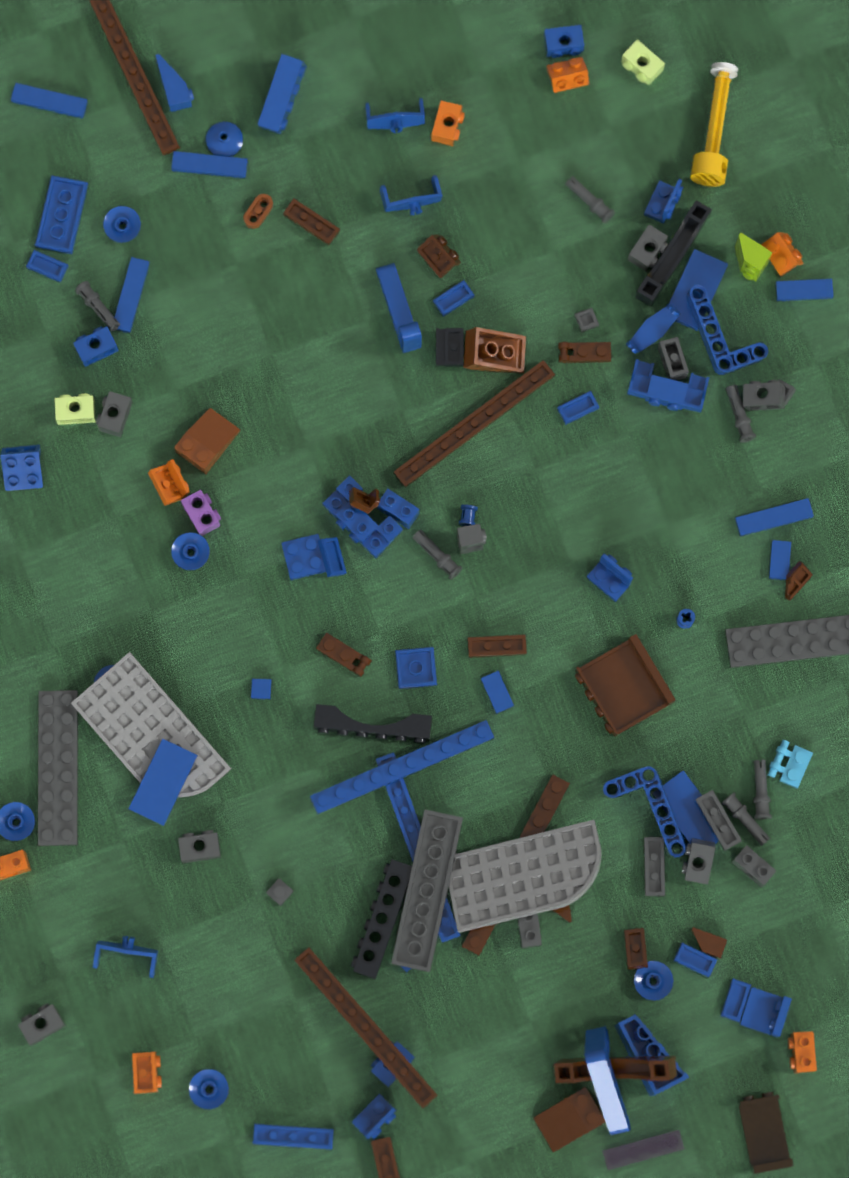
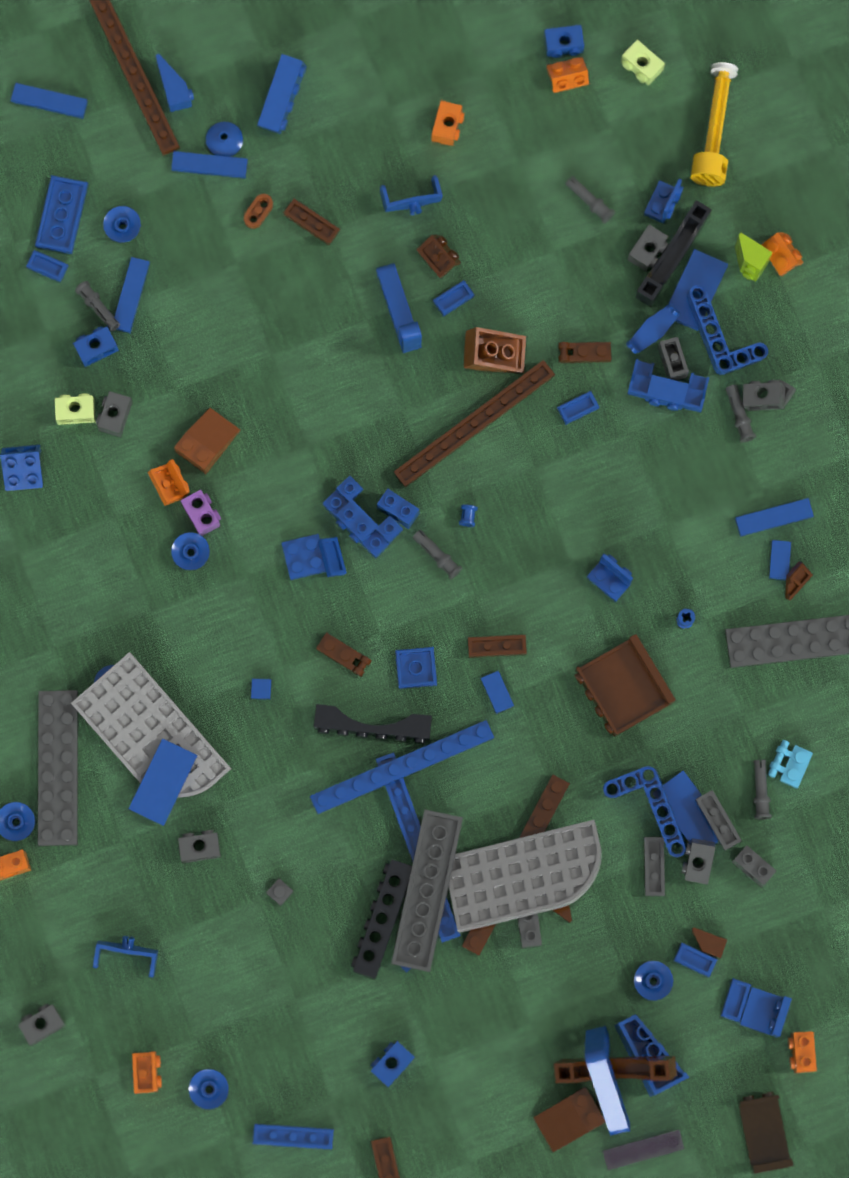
(364, 501): reddish brown bracket -> none
(366, 1028): reddish brown plate -> none
(374, 1116): blue bracket -> none
(395, 120): blue piece -> none
(449, 347): black plate -> none
(471, 538): dark grey brick -> none
(586, 320): dark grey tile -> none
(636, 948): reddish brown plate -> none
(739, 811): dark grey pin -> none
(804, 289): blue tile -> none

